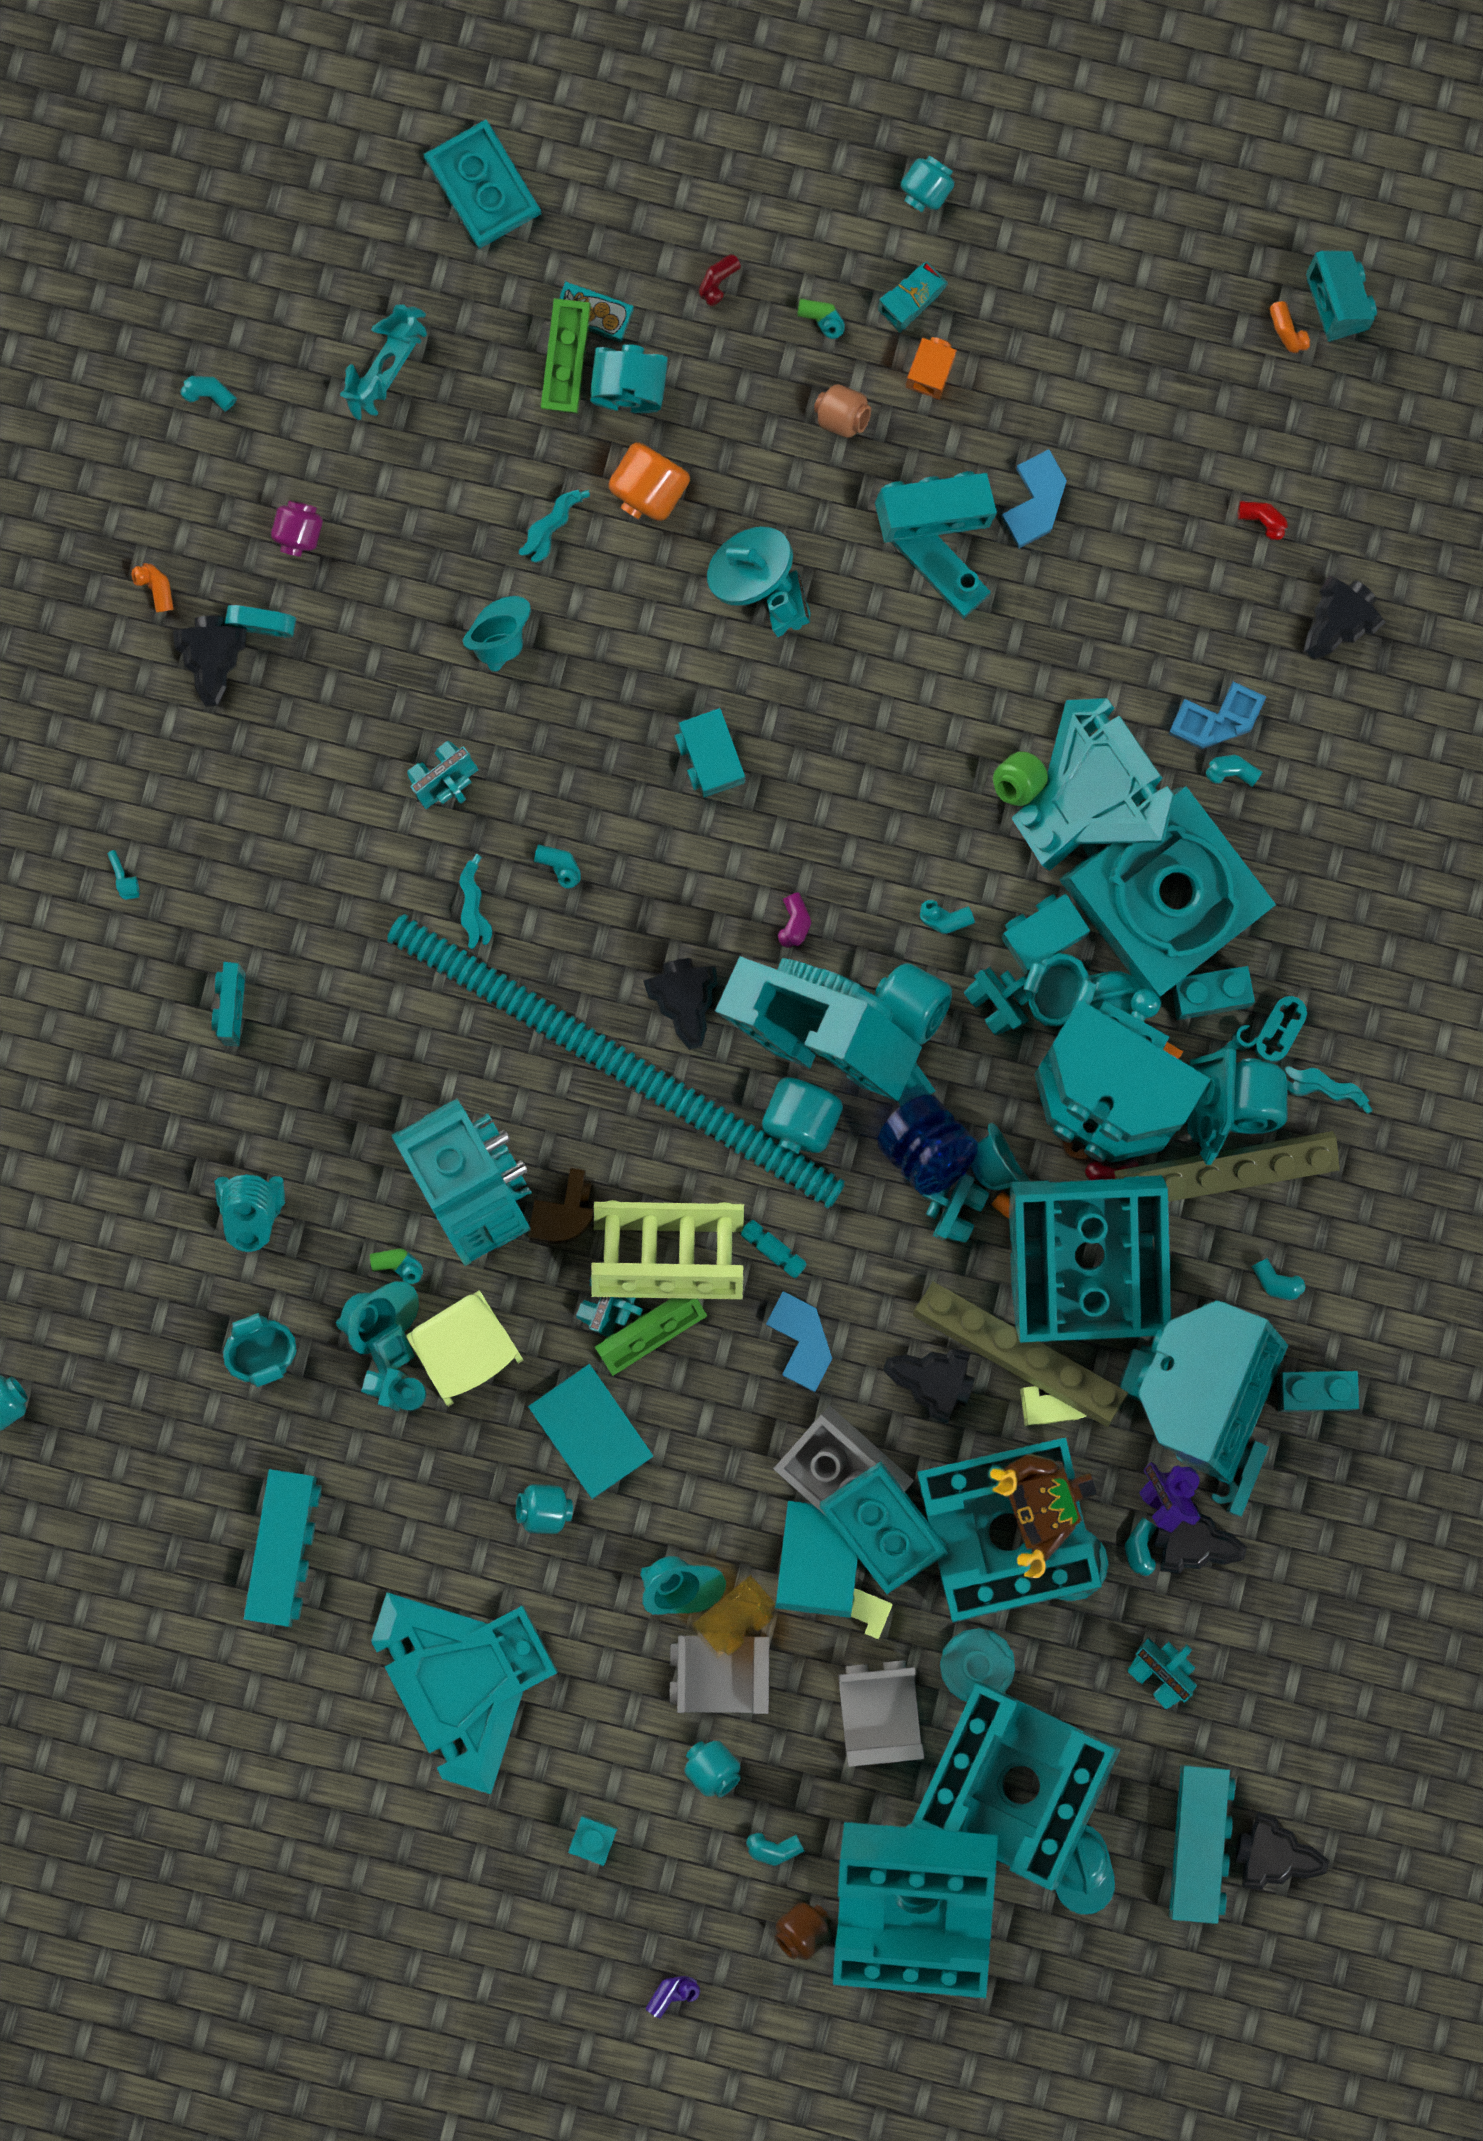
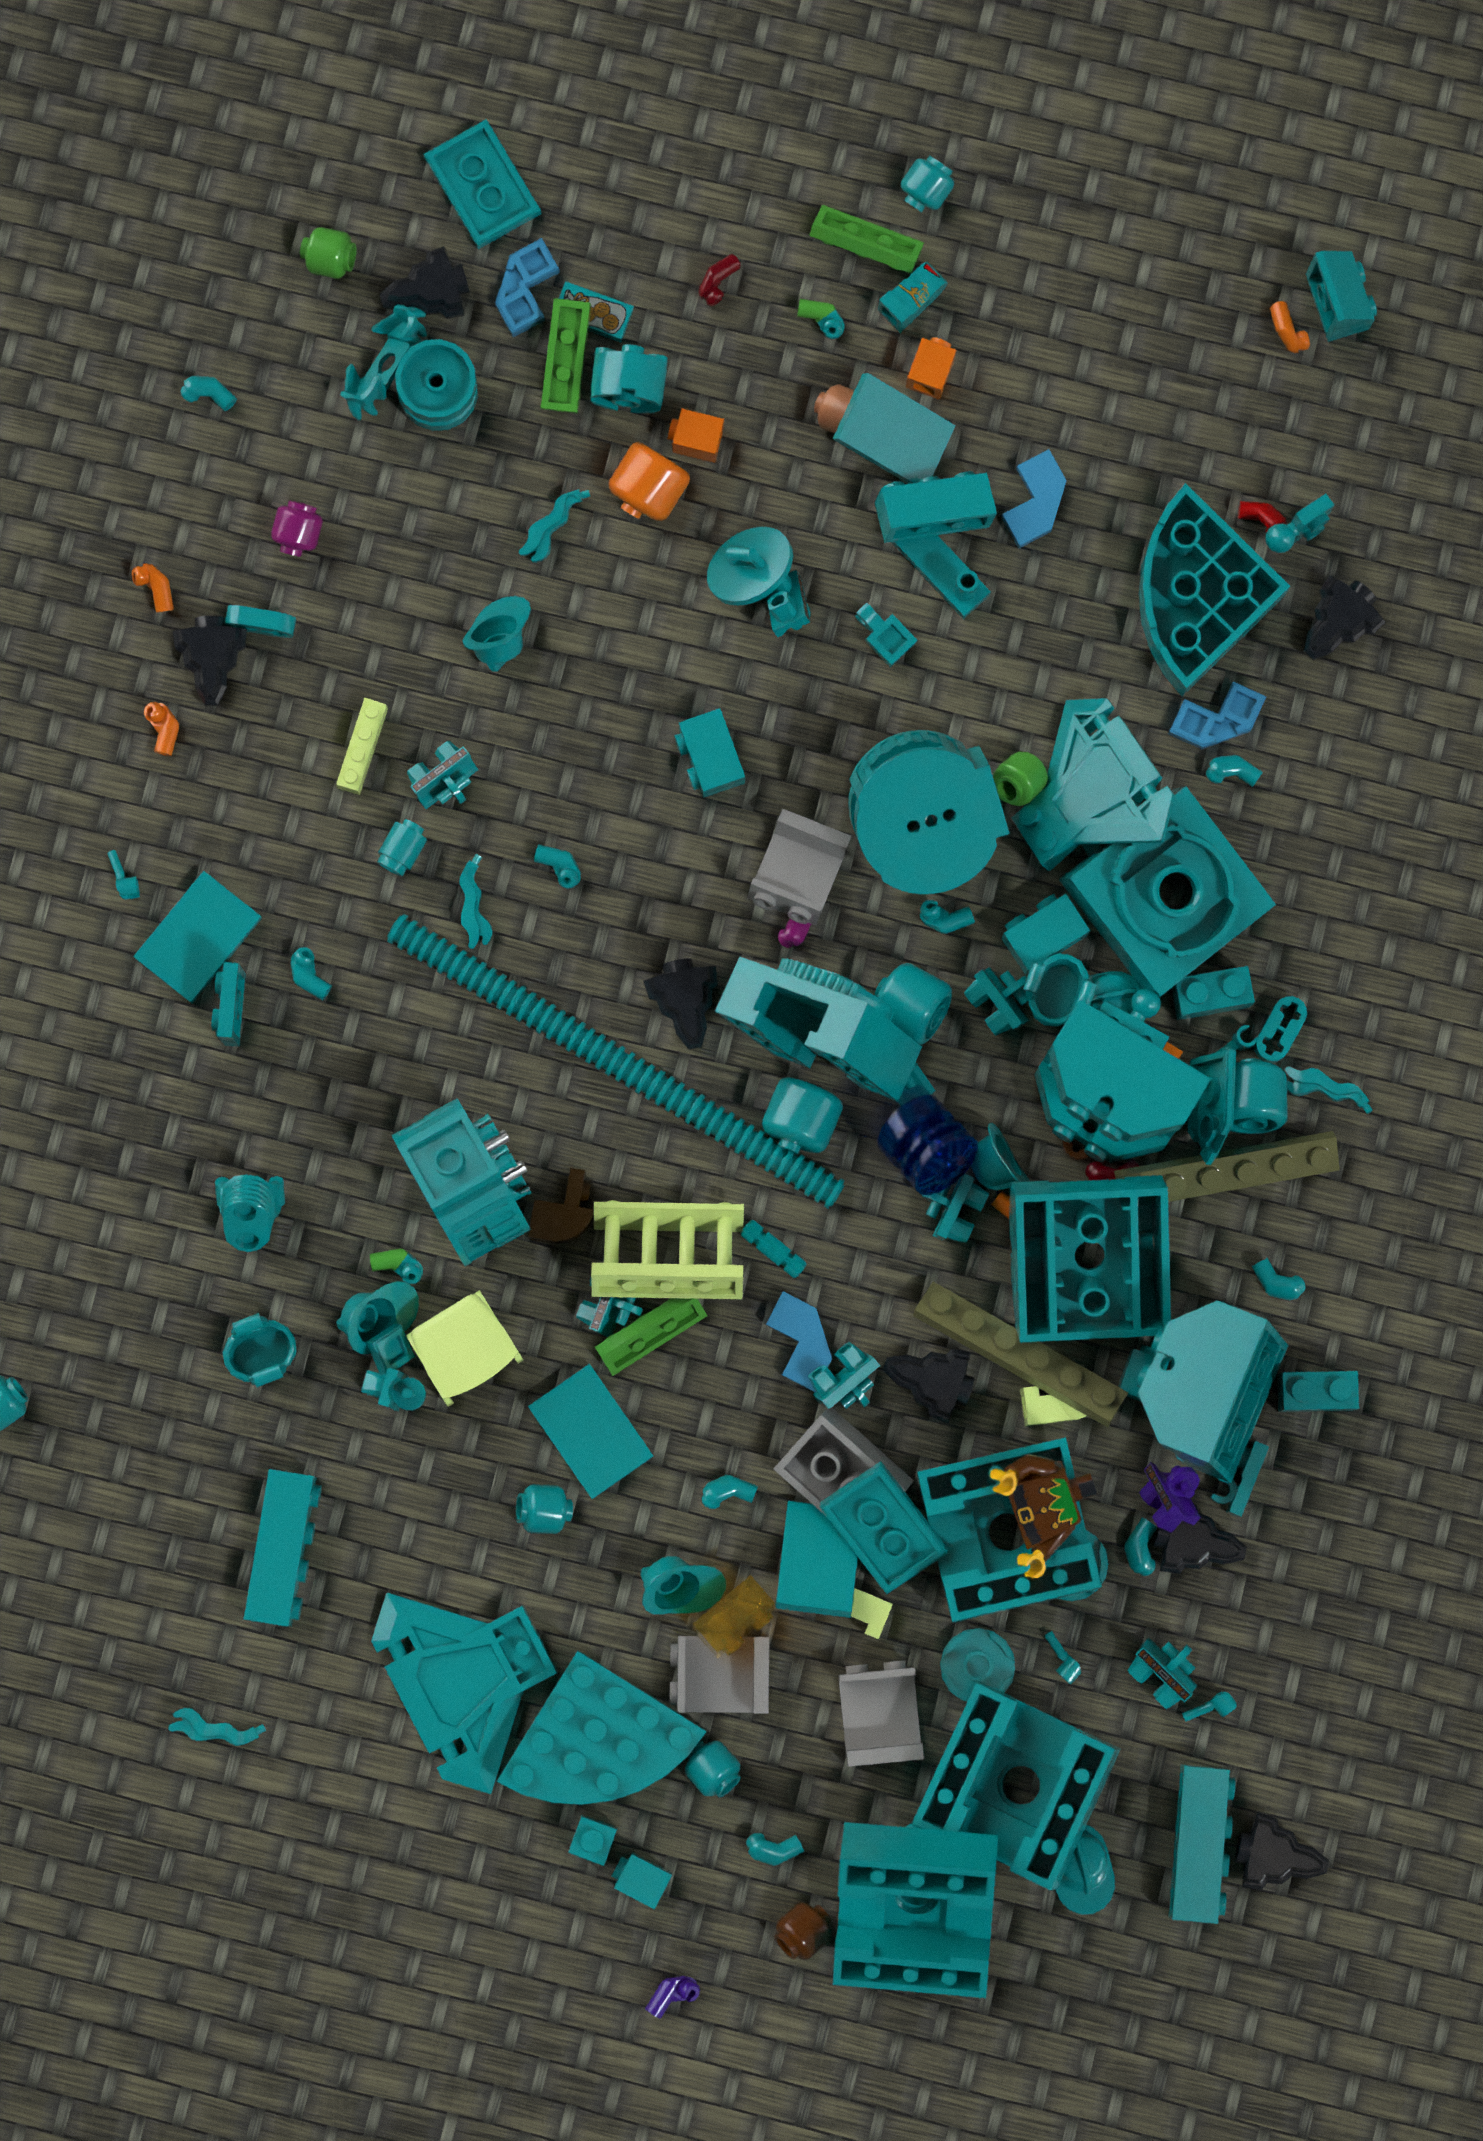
(165, 724): none -> orange arm
(197, 937): none -> teal tile
(199, 1730): none -> teal hair
(305, 975): none -> teal arm
(328, 252): none -> bright green head
(362, 746): none -> yellowish green piece
(401, 847): none -> teal brick
(431, 286): none -> black rock
(451, 370): none -> teal wheel
(523, 271): none -> dark azure tile
(598, 1740): none -> teal brick
(641, 1879): none -> teal brick
(696, 435): none -> orange brick
(724, 1488): none -> teal arm
(799, 868): none -> light grey panel
(849, 1383): none -> teal hips
(866, 239): none -> bright green plate
(888, 637): none -> teal plate
(893, 431): none -> teal tile
(925, 811): none -> teal piece
(1070, 1668): none -> teal hand
(1200, 589): none -> teal brick
(1221, 1702): none -> teal hand
(1305, 523): none -> teal plate

